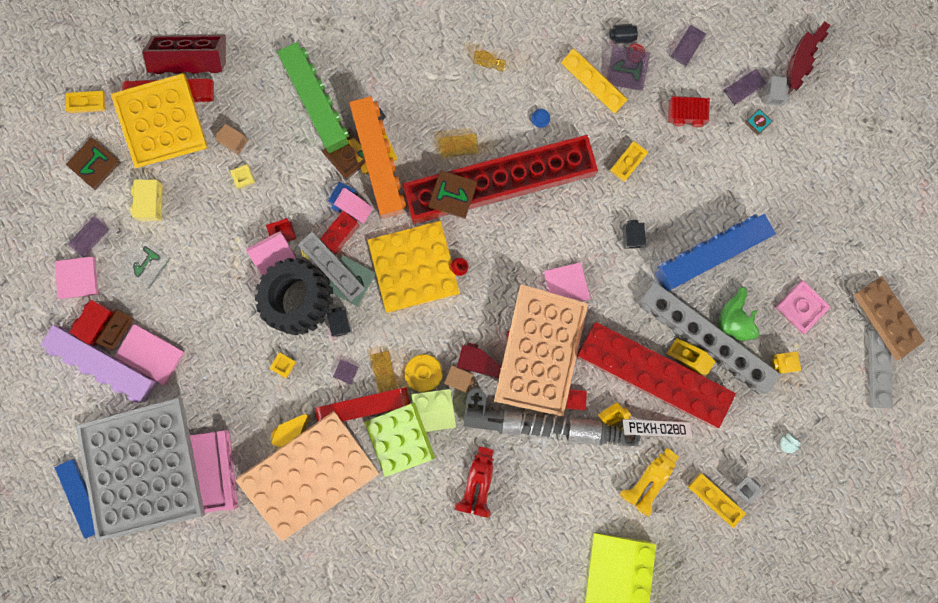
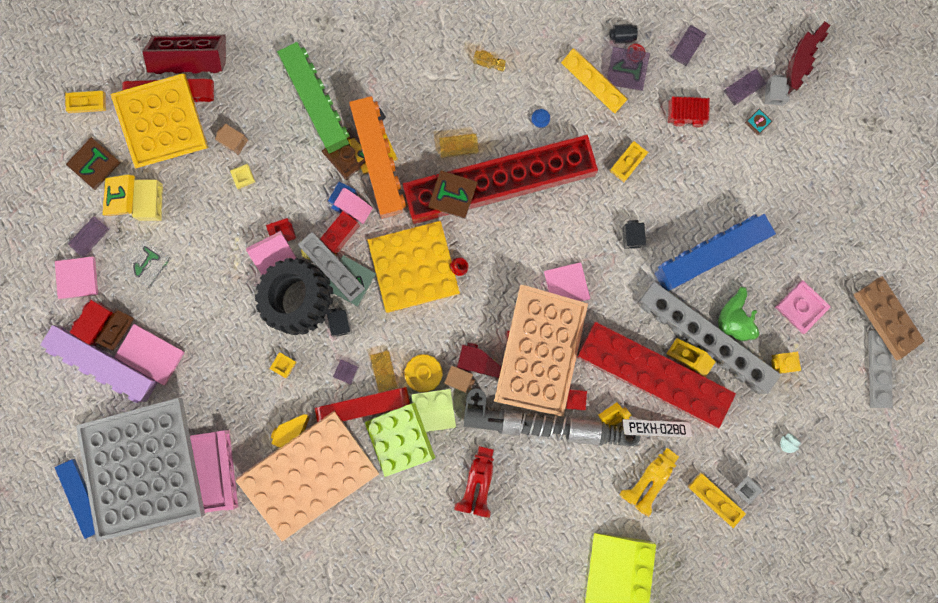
(118, 195): none -> yellow tile

